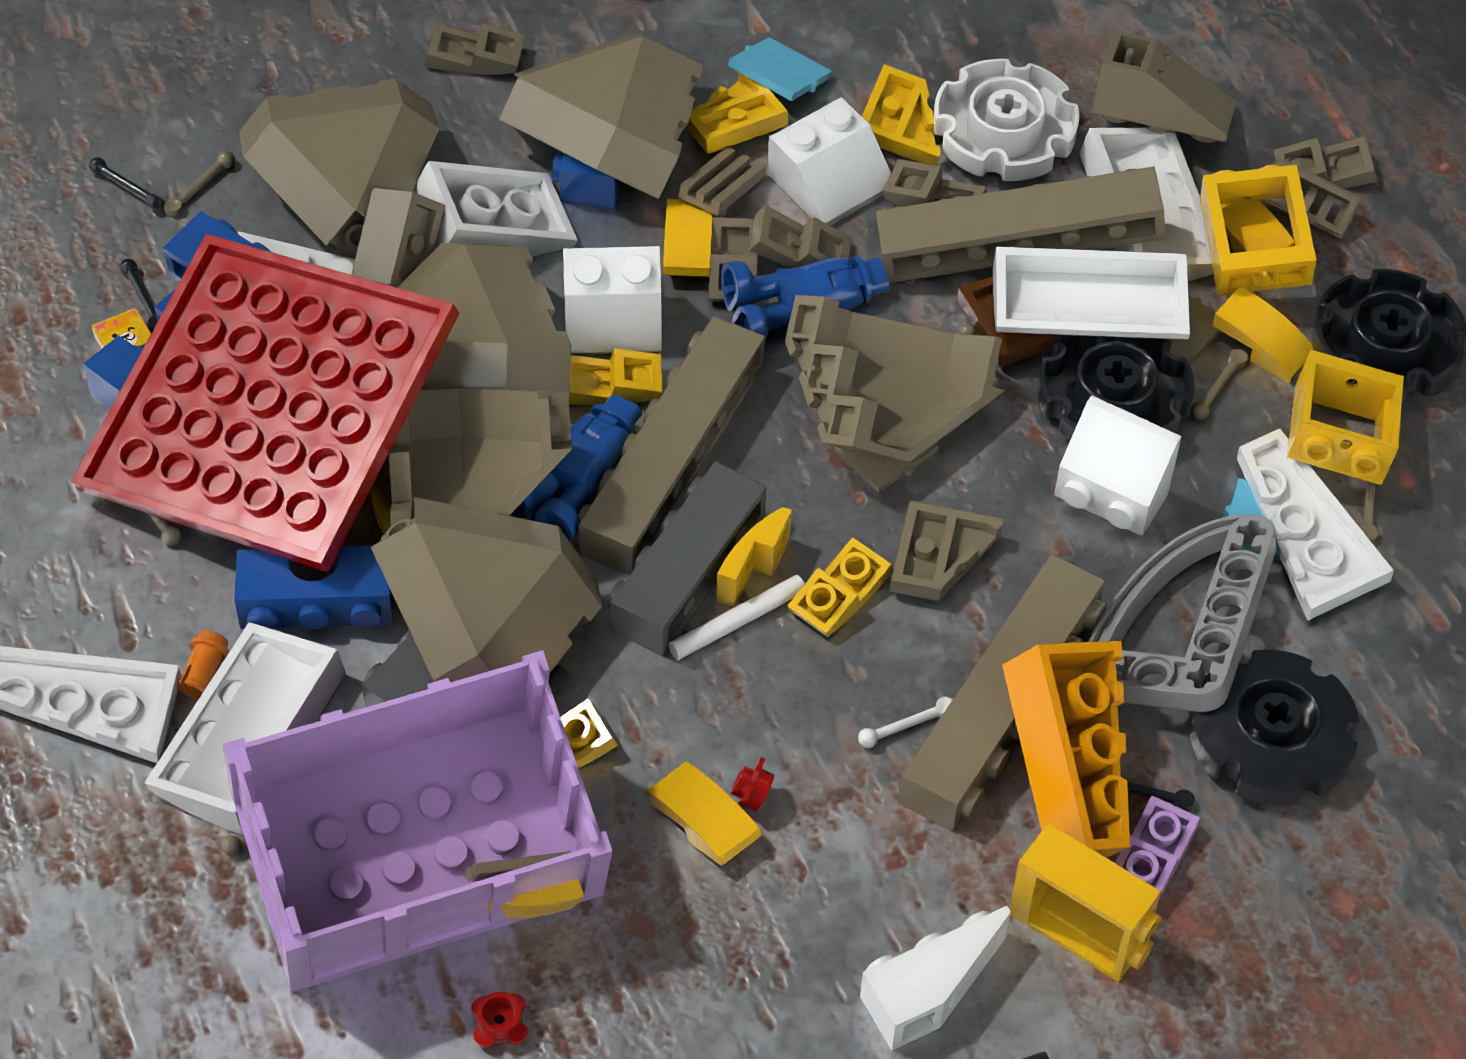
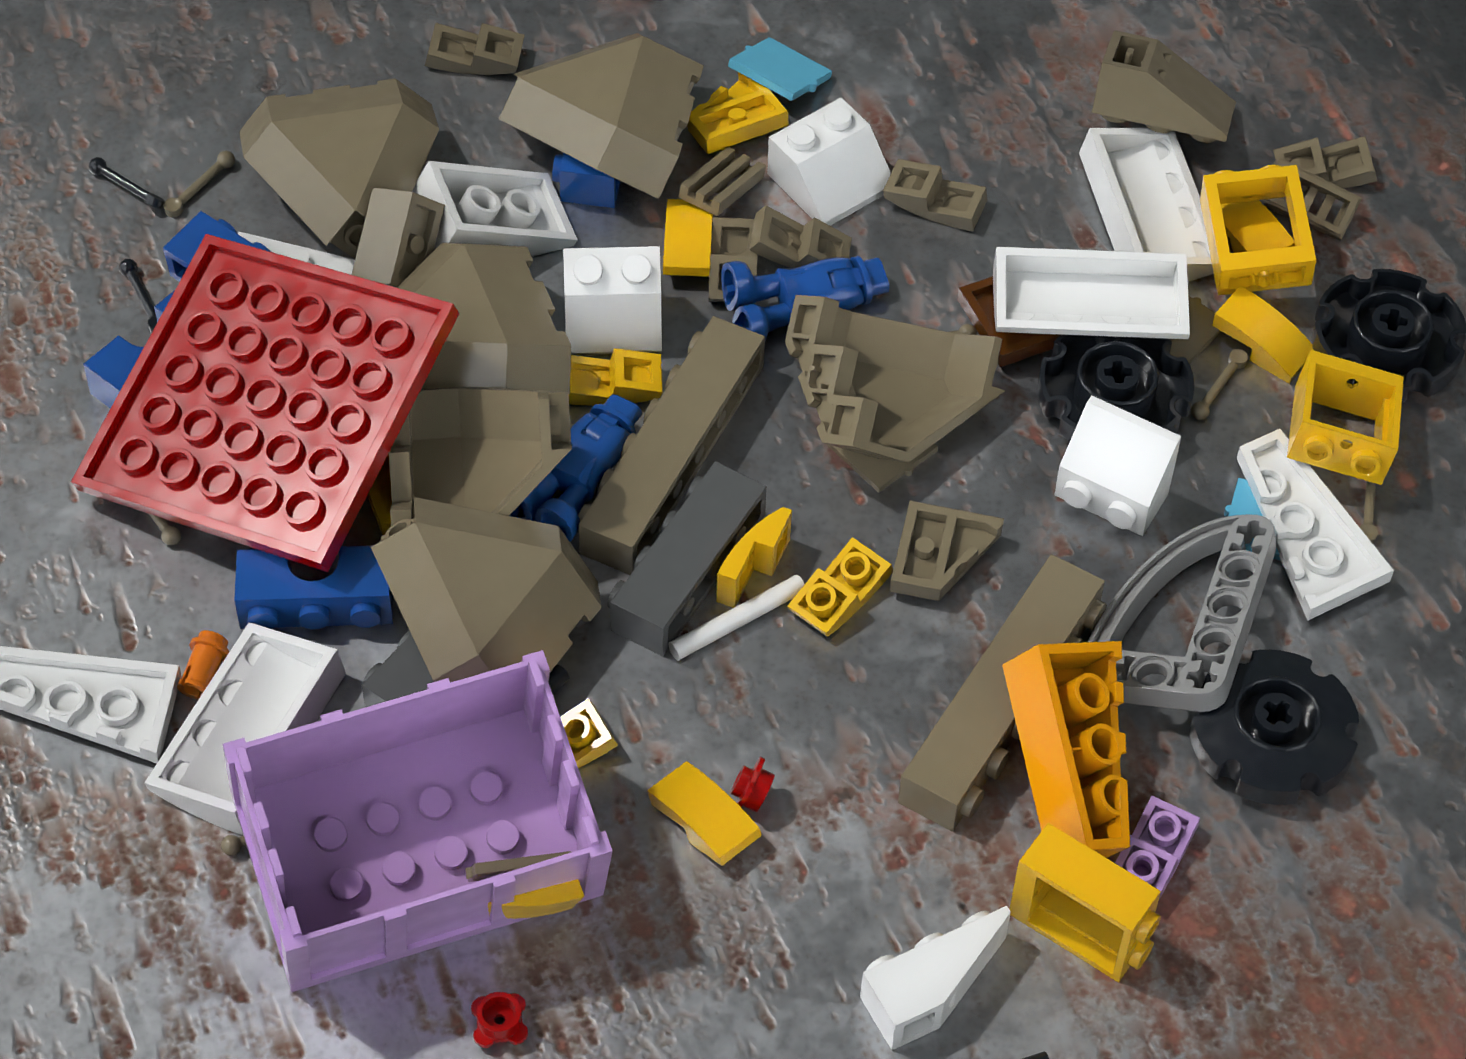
(127, 325): yellow tile -> none
(869, 737): white hinge -> none
(902, 116): yellow wing -> none
(1005, 119): white piece -> none
(1056, 215): dark tan brick -> none
(1182, 798): black hinge -> none

